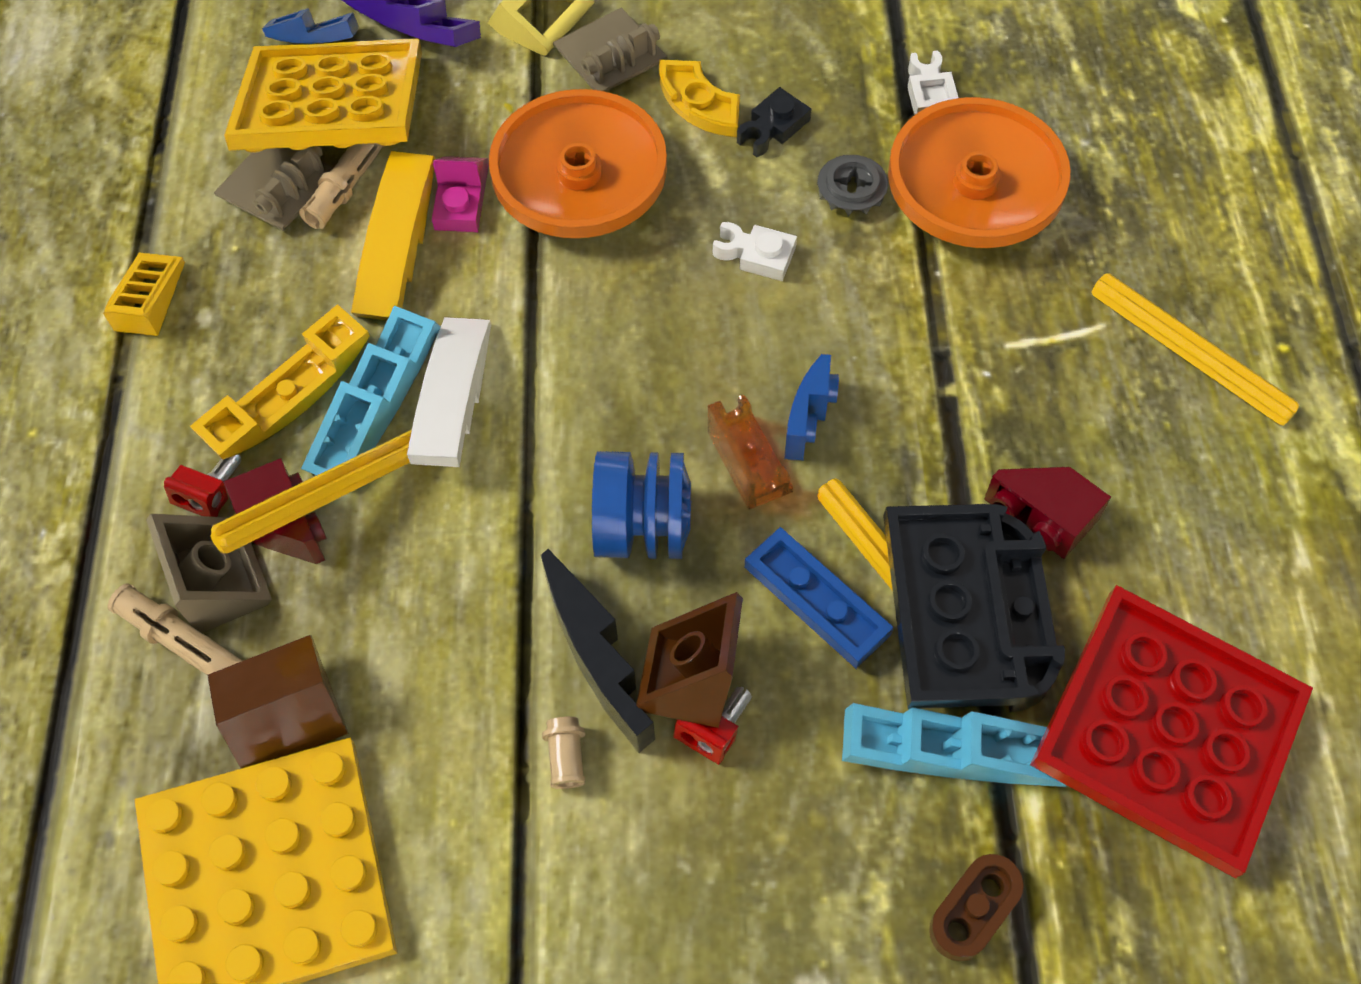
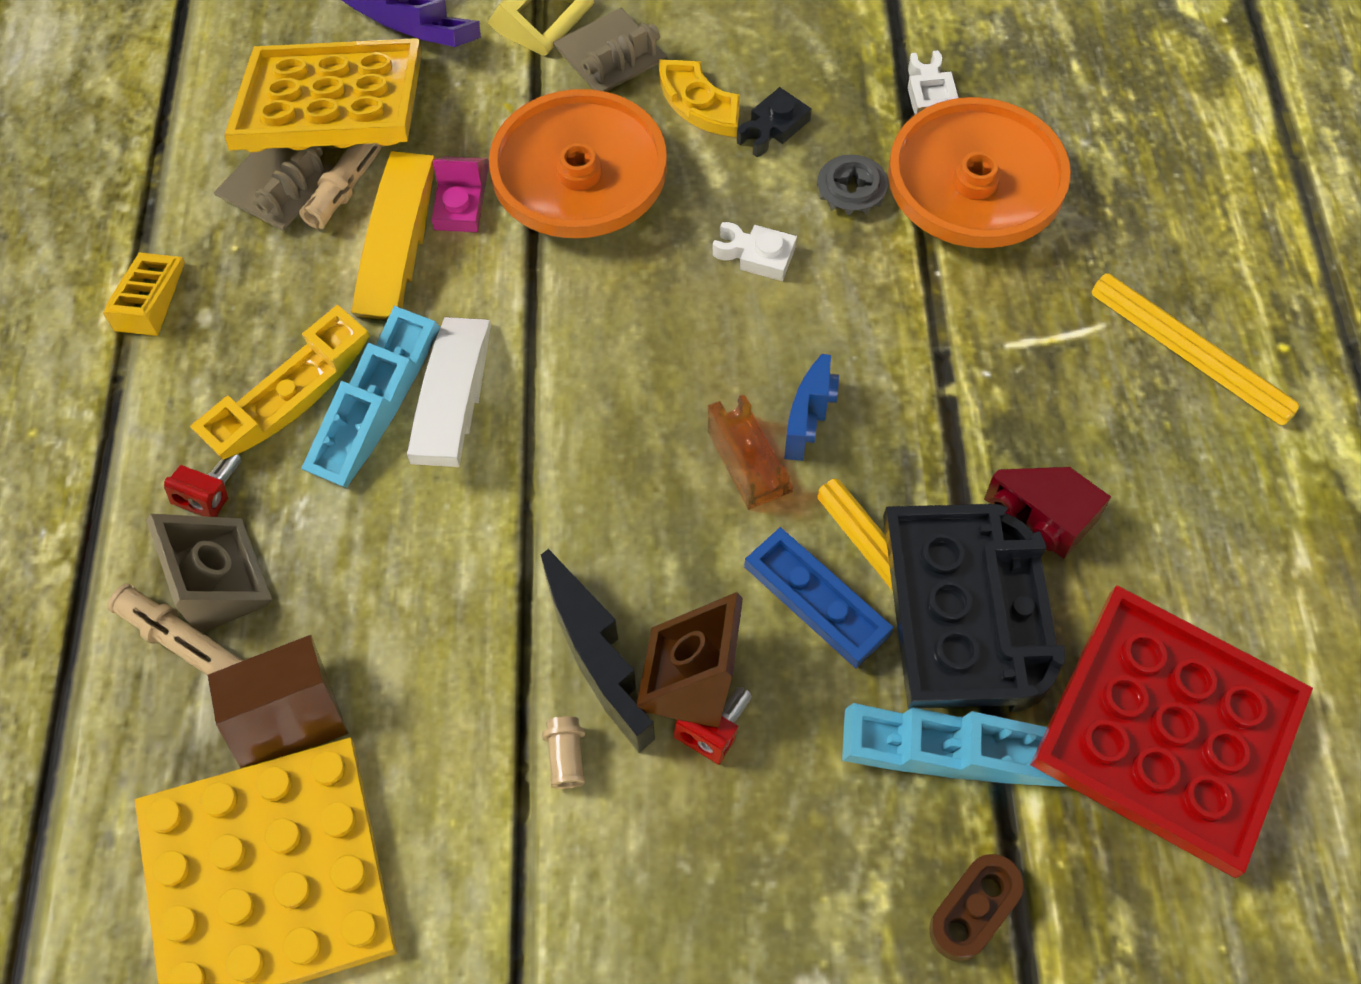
(294, 539): dark red slope -> none
(301, 28): blue slope -> none
(310, 495): yellow axle -> none
(639, 505): blue wheel -> none

